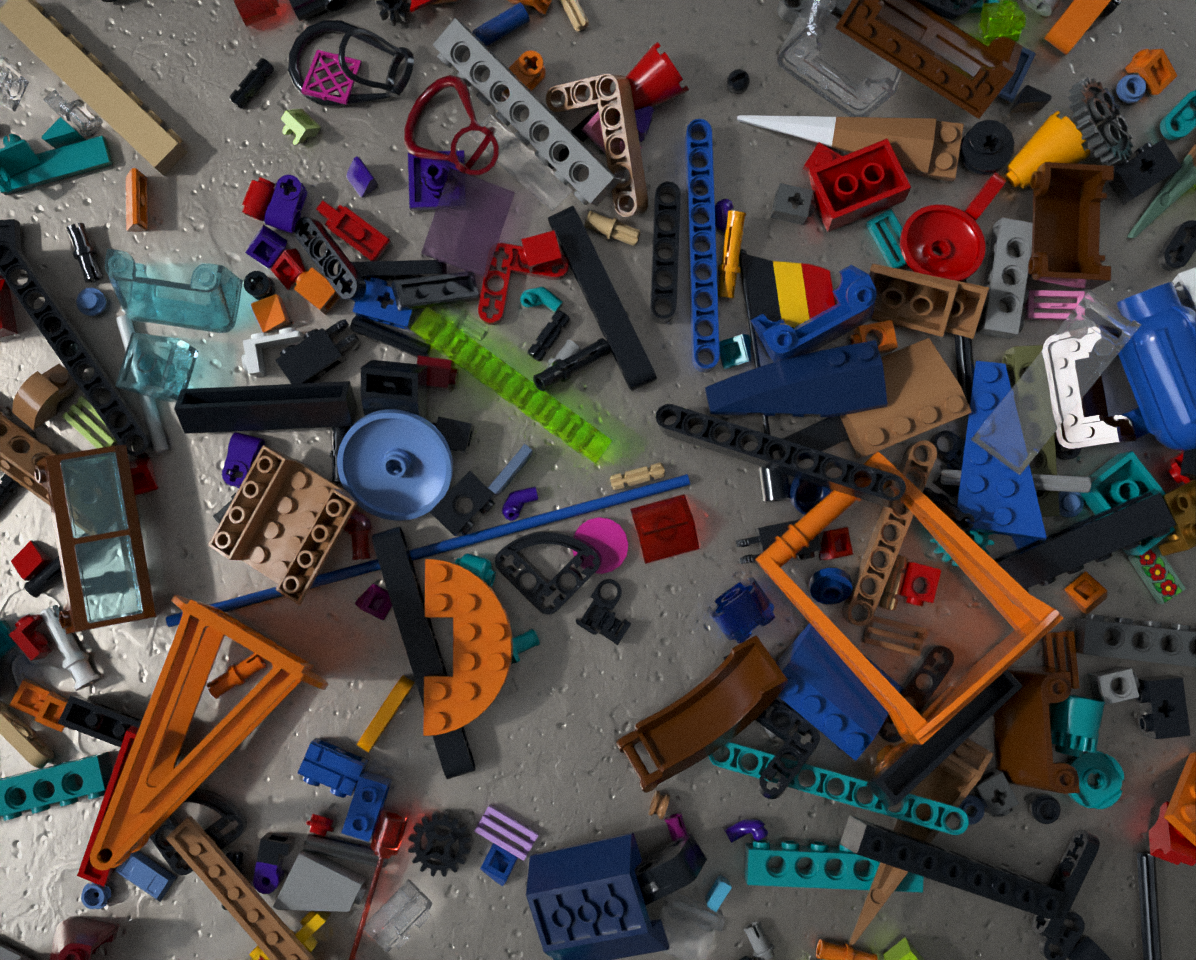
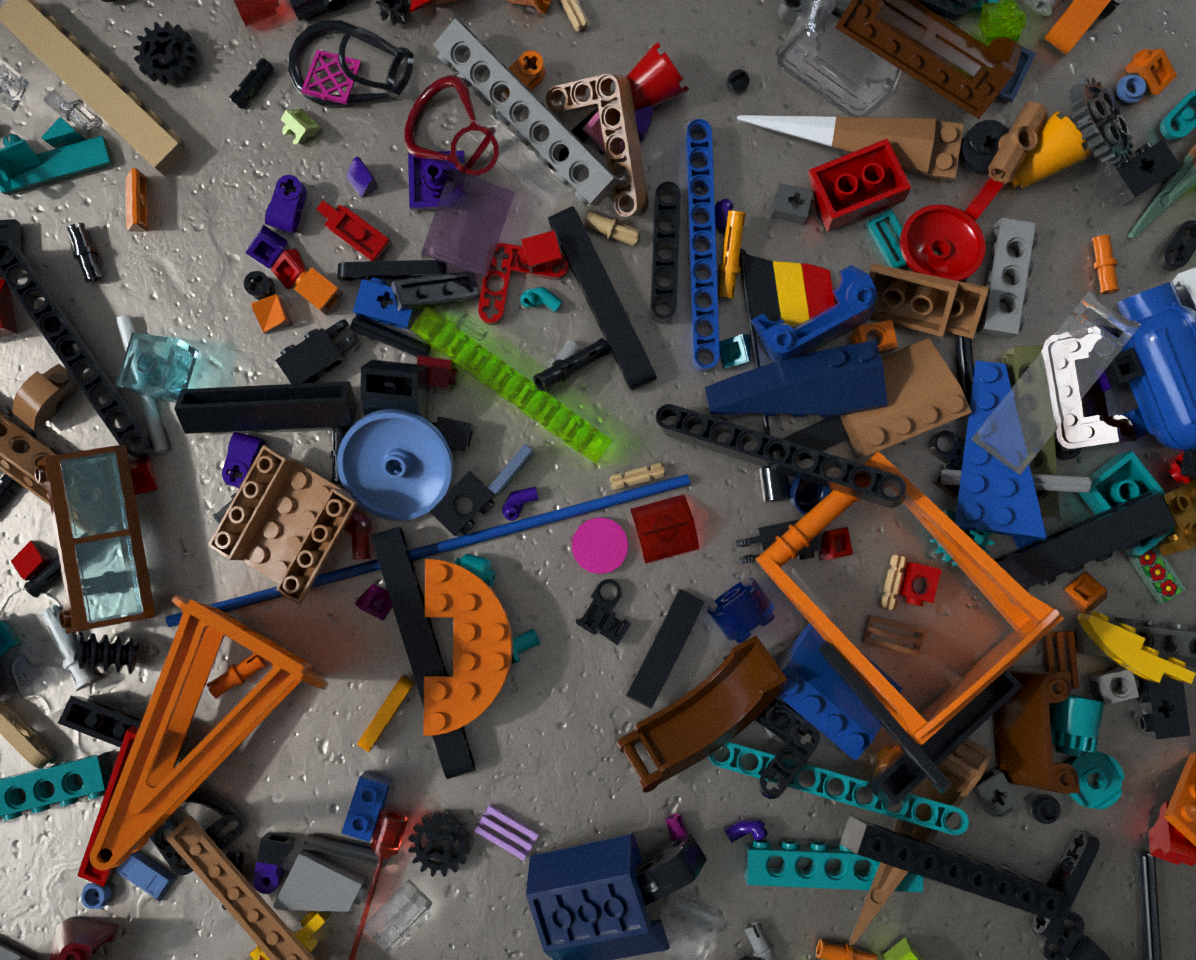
(31, 641): red bracket -> none
(40, 703): orange slope -> none
(76, 409): yellowish green tile -> none
(91, 301): medium blue plate -> none
(106, 652): none -> black piece
(162, 40): none -> black gear
(204, 305): clear light blue windscreen -> none
(253, 358): white bracket -> none
(258, 198): red brick -> none
(320, 824): red plate -> none
(327, 262): black beam -> none
(332, 767): blue brick -> none
(498, 864): blue slope -> none
(519, 17): blue piece -> none
(543, 585): black beam -> none
(548, 335): black axle -> none
(659, 804): medium nougat bush -> none
(665, 648): none -> black slope
(717, 892): medium azure tile -> none
(820, 156): red plate -> none
(830, 586): blue plate -> none
(878, 542): medium nougat beam -> none
(885, 718): none -> black tile
(911, 690): black beam -> none
(955, 513): black pin -> none
(978, 812): medium blue plate -> none
(1017, 142): none -> medium nougat piece
(1030, 100): black slope -> none
(1030, 305): bright pink tile -> none
(1068, 224): reddish brown windscreen -> none
(1070, 503): medium blue plate -> none
(1105, 264): none -> orange pin
(1120, 371): none -> black leg
(1129, 652): none -> yellow slope

